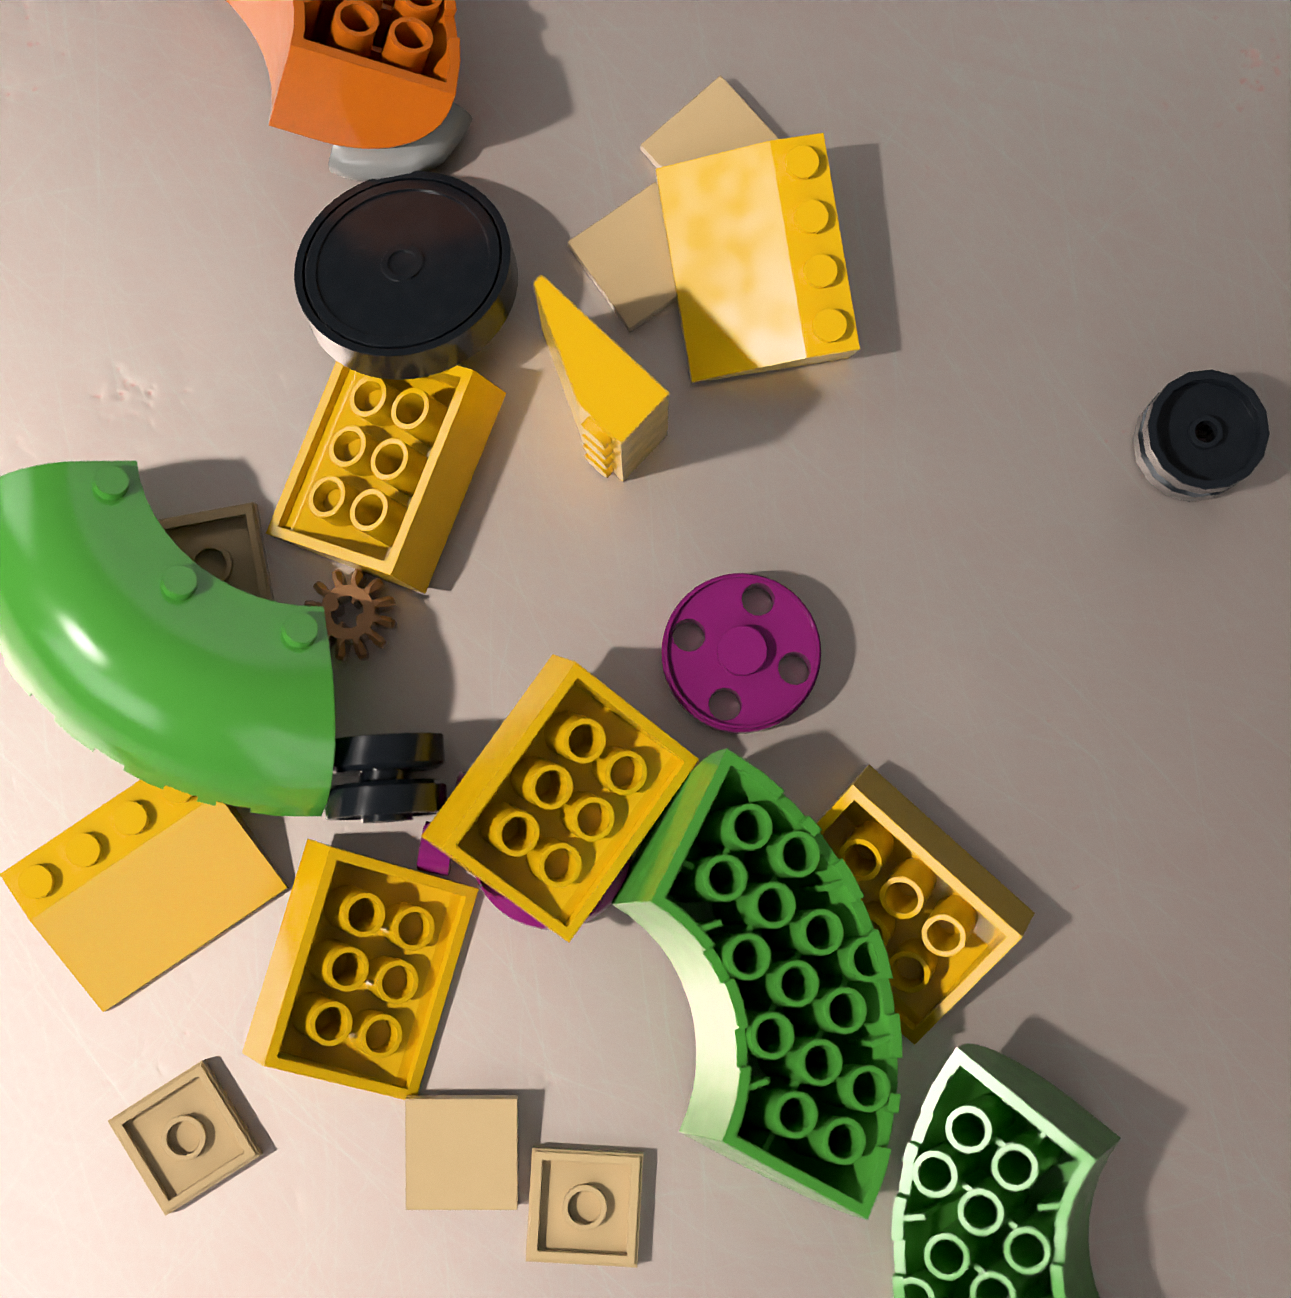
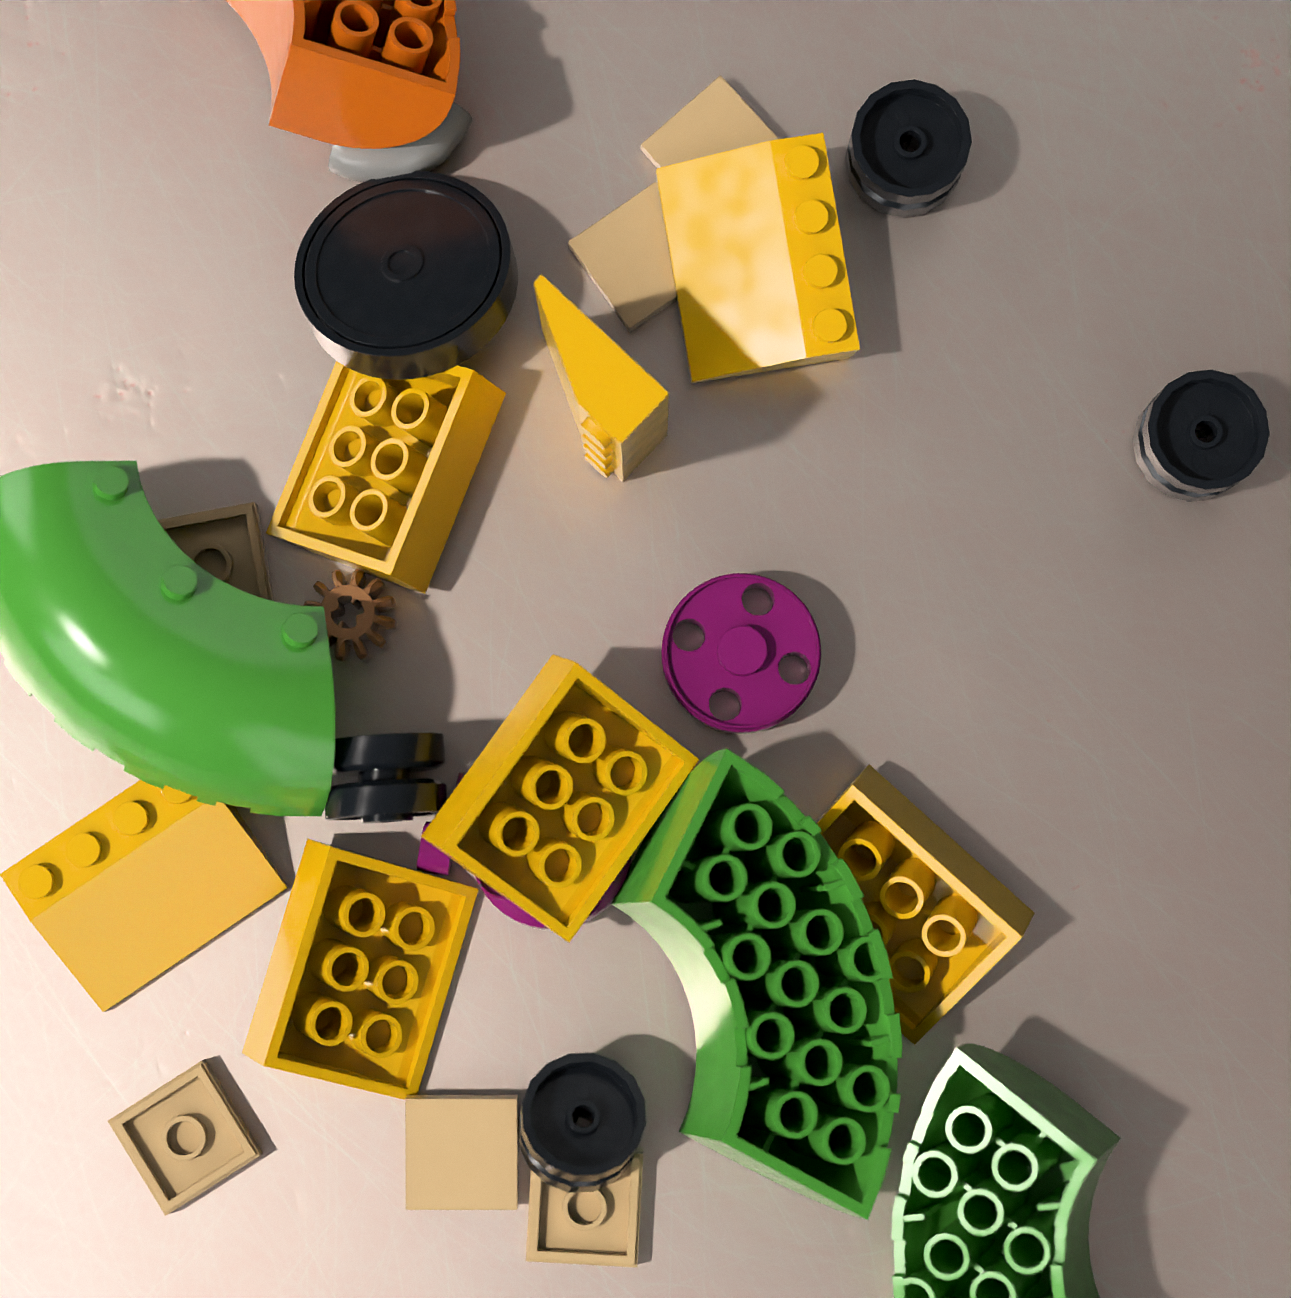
(574, 1155): none -> black wheel
(903, 117): none -> black wheel

